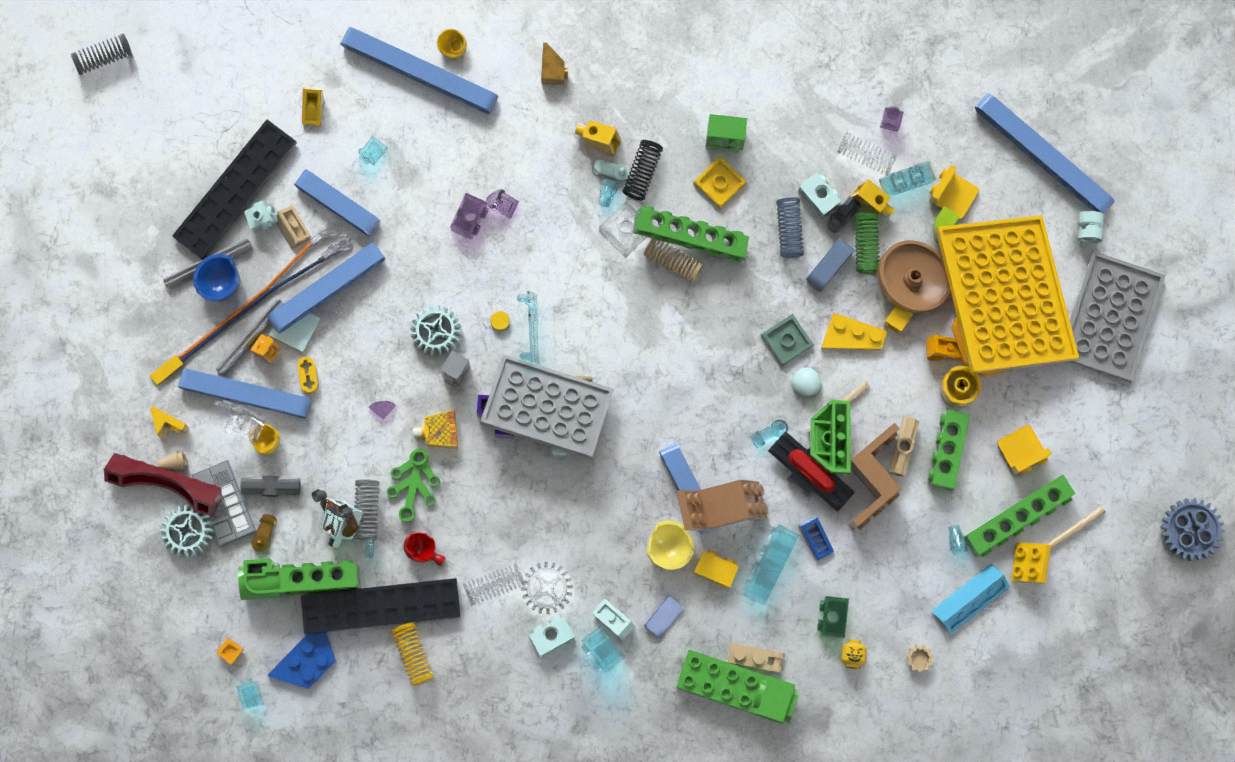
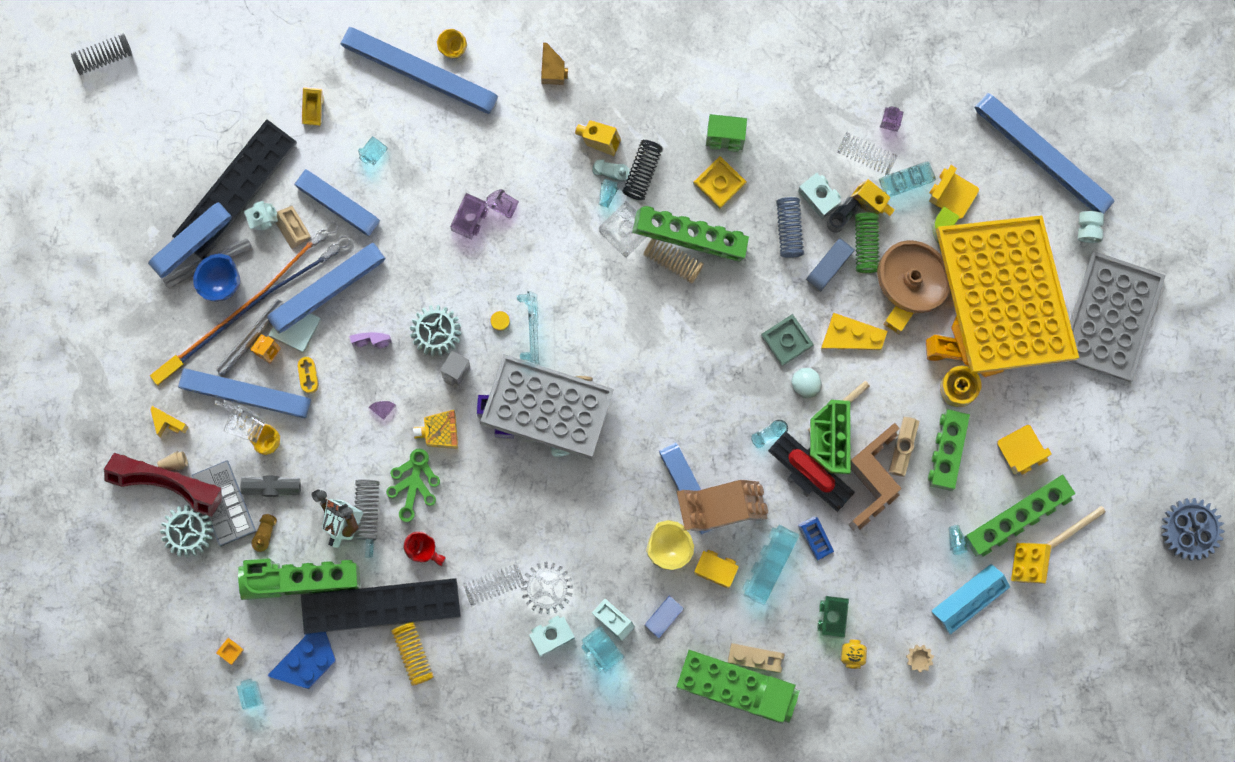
(190, 240): none -> medium blue beam
(378, 340): none -> lavender slope

